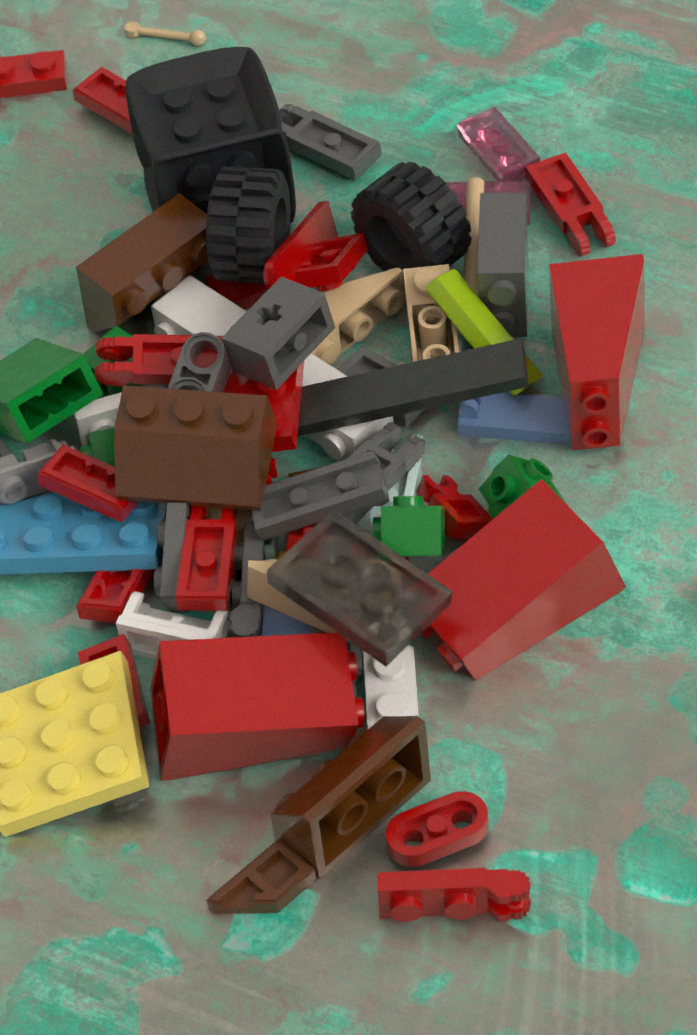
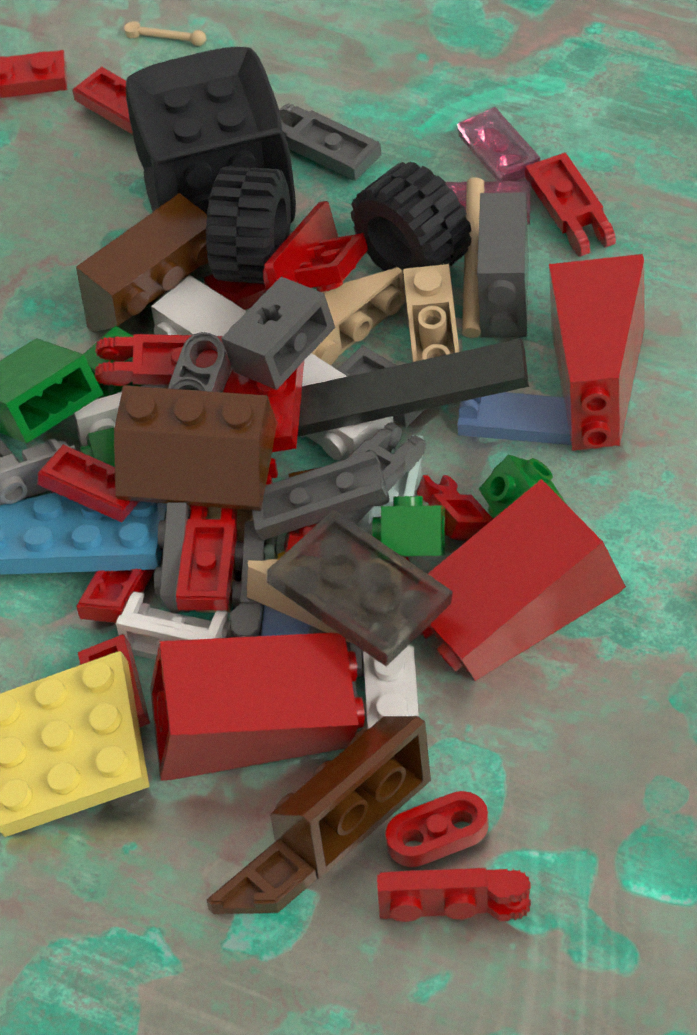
(473, 317): lime tile -> none

